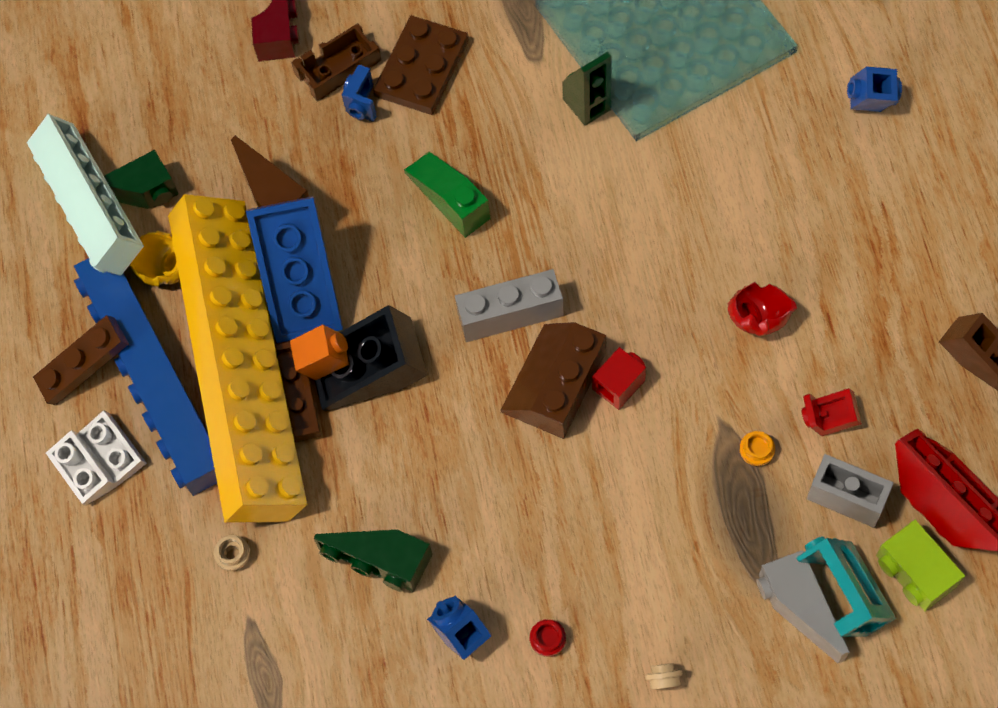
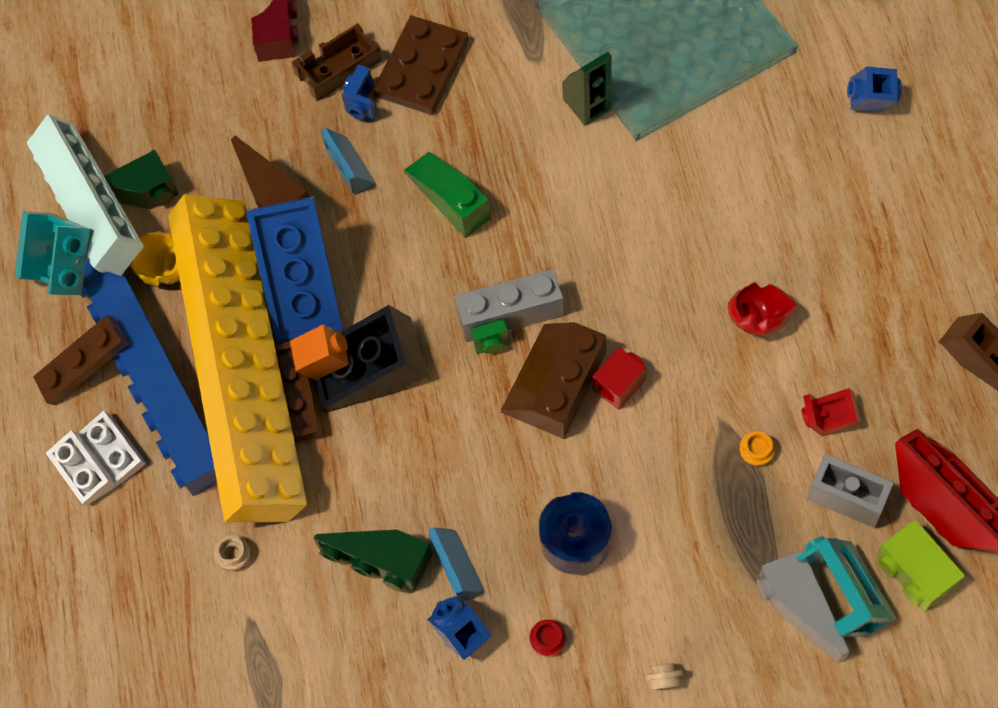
(50, 252): none -> teal panel
(347, 161): none -> dark azure slope
(455, 563): none -> dark azure slope
(490, 337): none -> green plate
(567, 515): none -> clear blue brick

